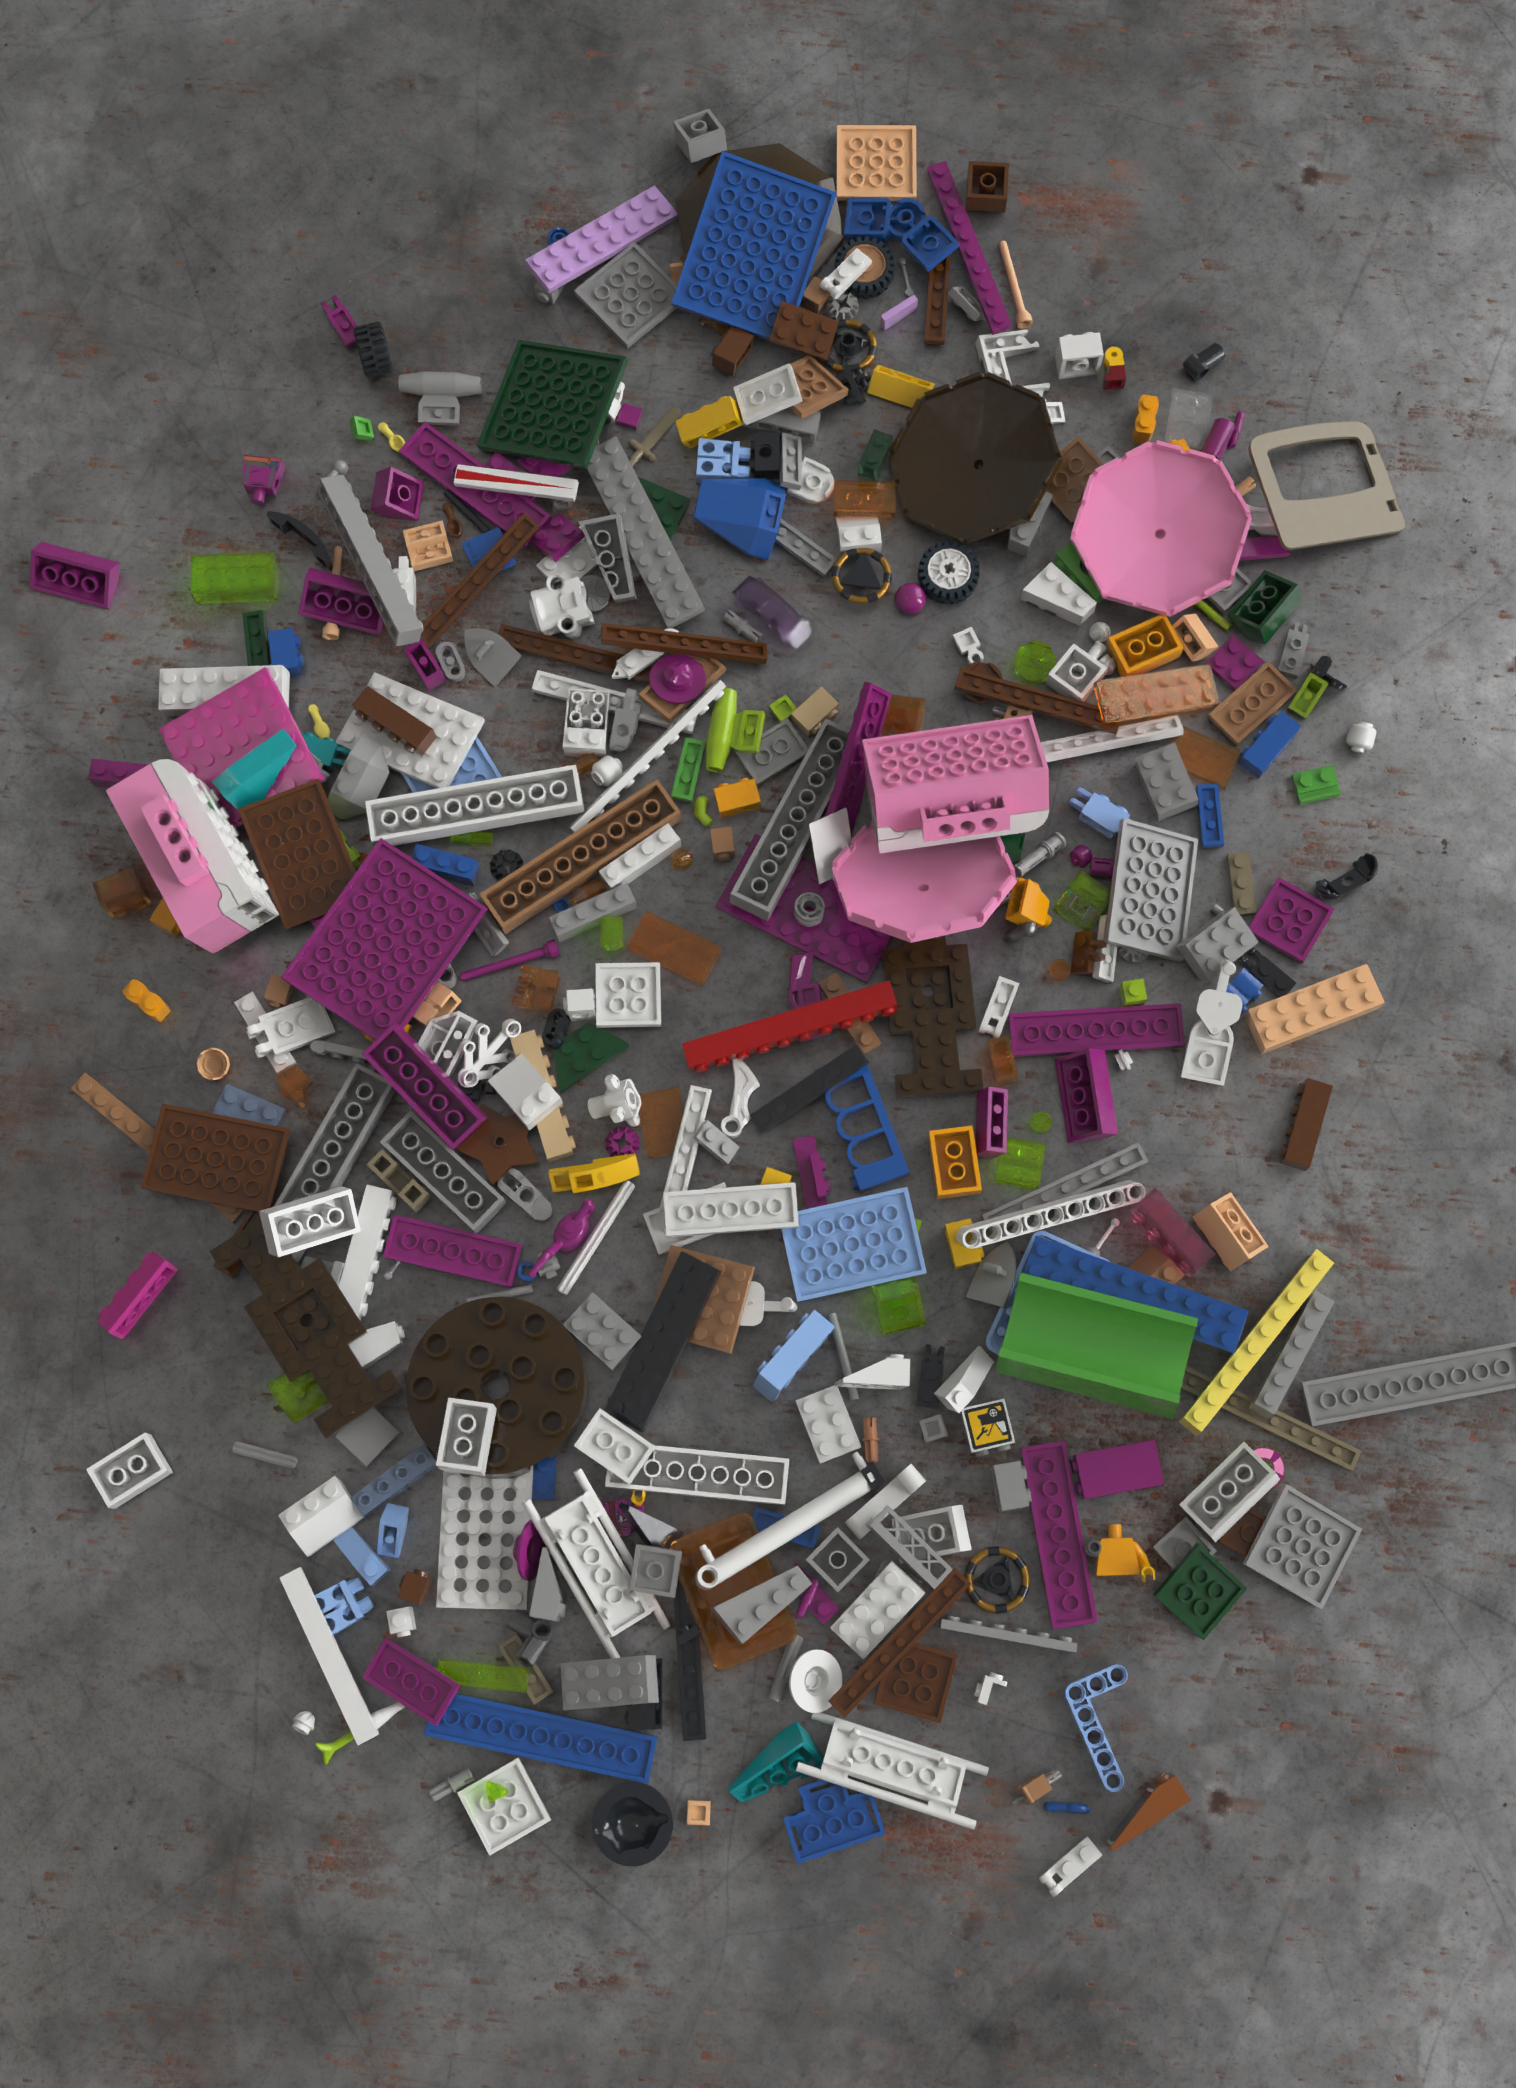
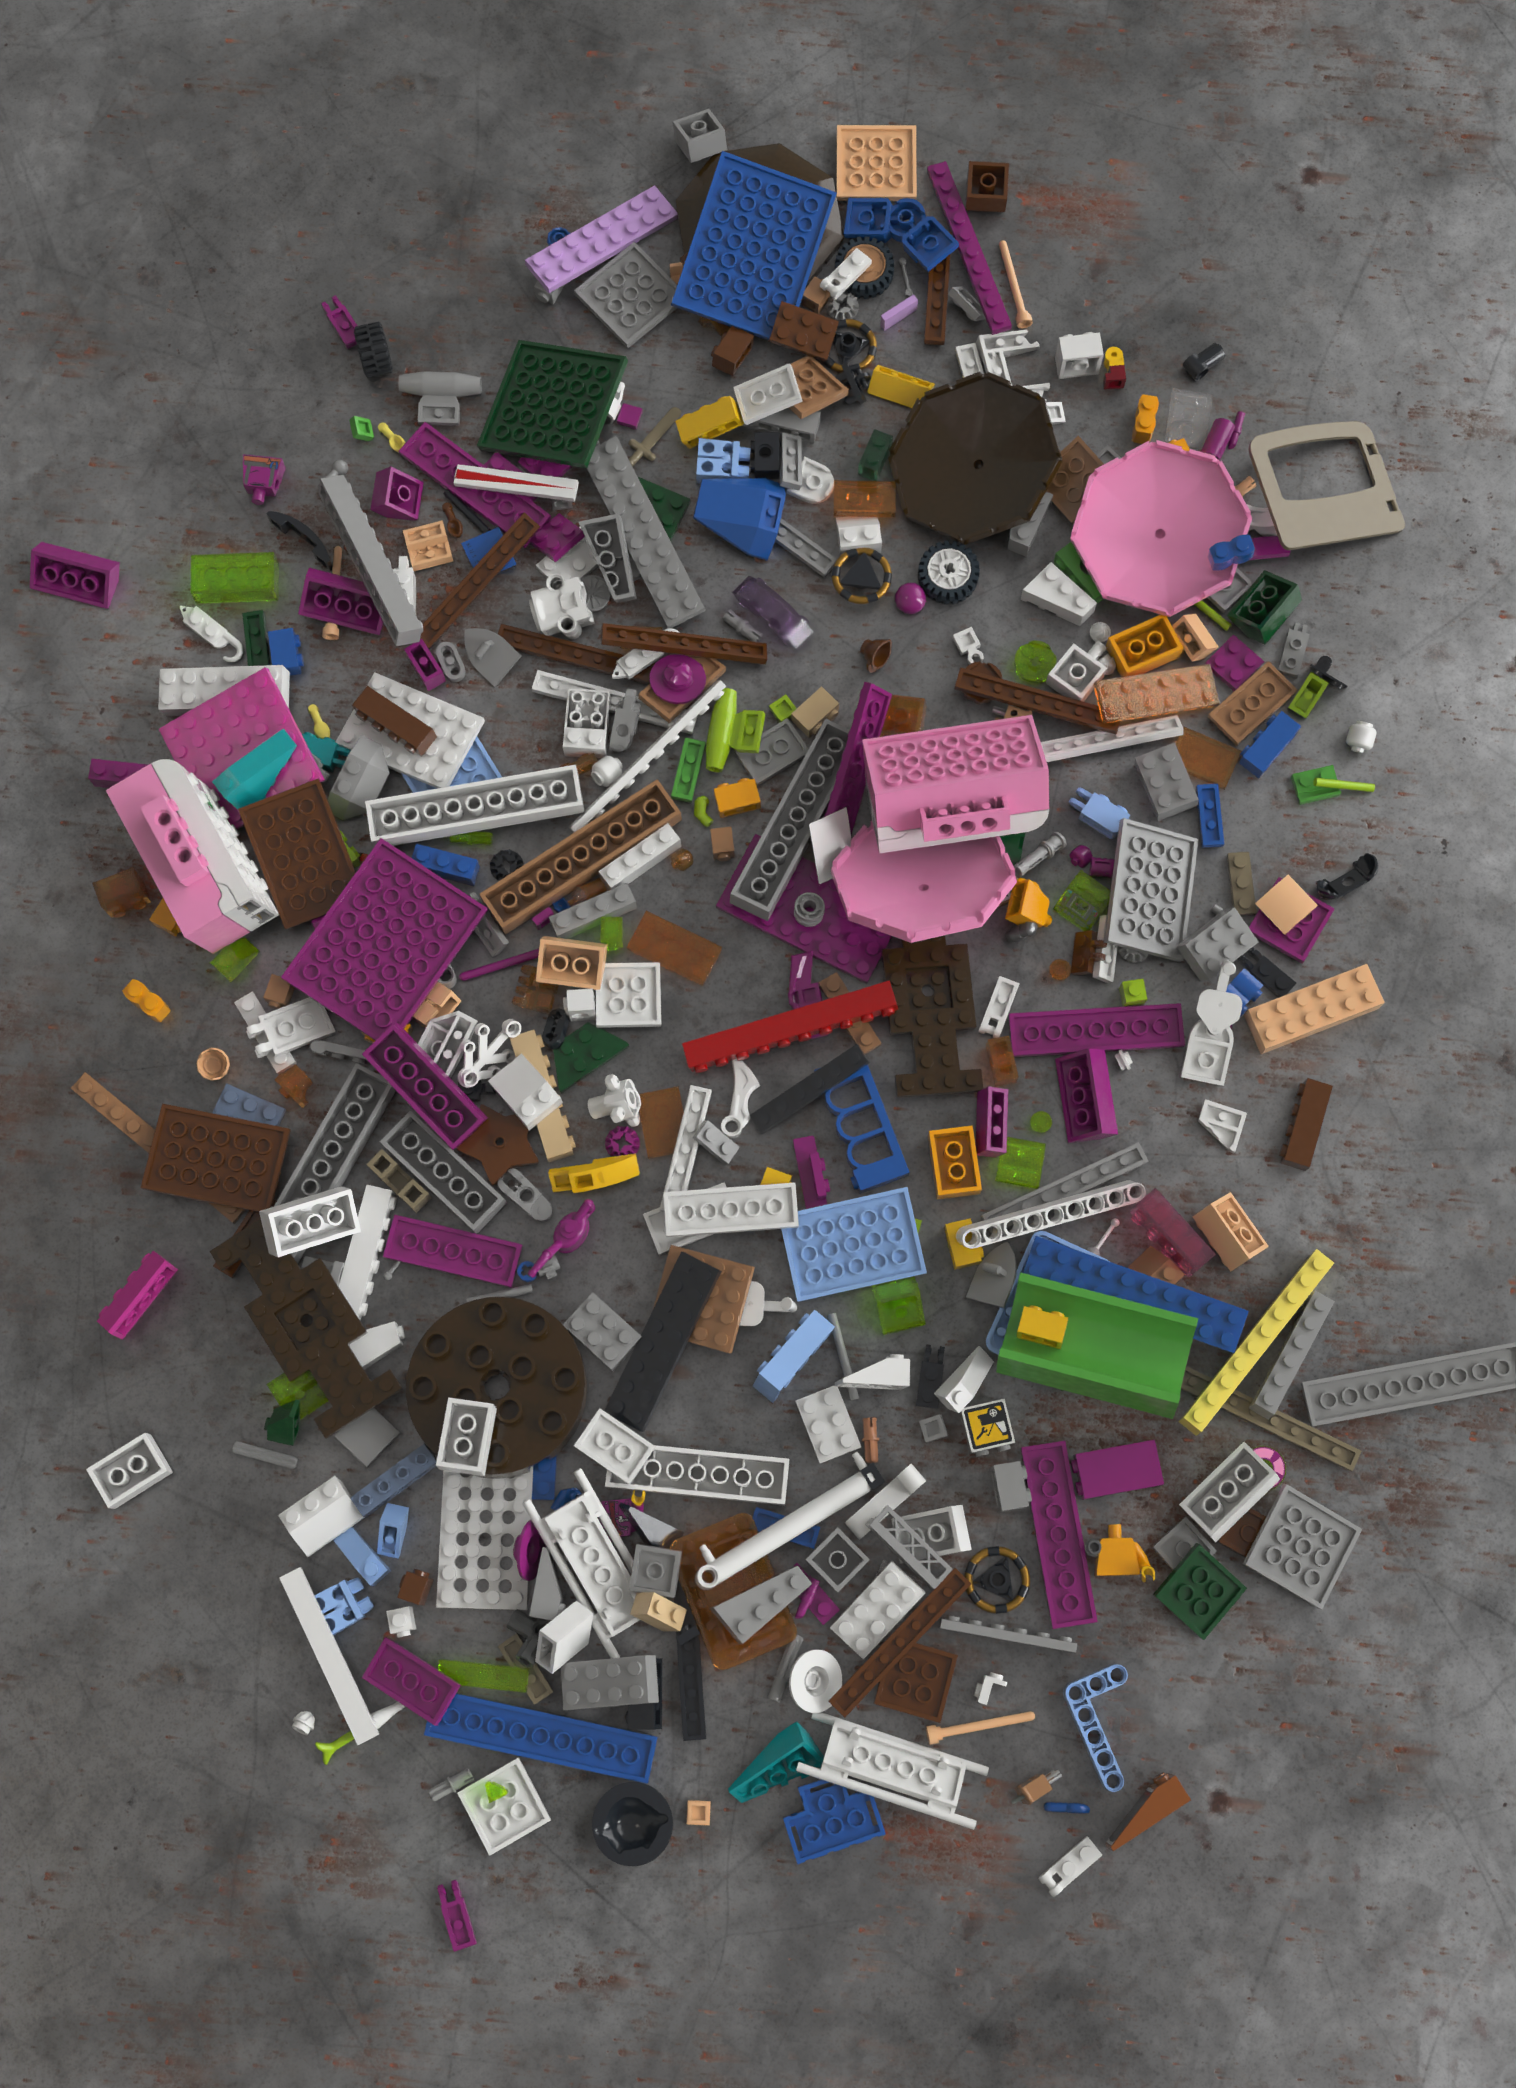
(211, 631): none -> white plate
(234, 958): none -> clear neon green slope
(284, 1423): none -> dark green slope
(457, 1918): none -> magenta hinge
(542, 918): none -> magenta tile
(564, 1637): none -> white brick
(565, 1496): none -> blue arm
(571, 962): none -> light nougat slope
(595, 1237): white axle -> none
(658, 1611): none -> tan brick
(876, 653): none -> reddish brown piece
(937, 1733): none -> light nougat piece
(968, 359): none -> white plate
(1042, 1326): none -> yellow brick
(1223, 1123): none -> white wing
(1234, 552): none -> blue brick
(1286, 904): none -> light nougat slope
(1340, 784): none -> lime bar

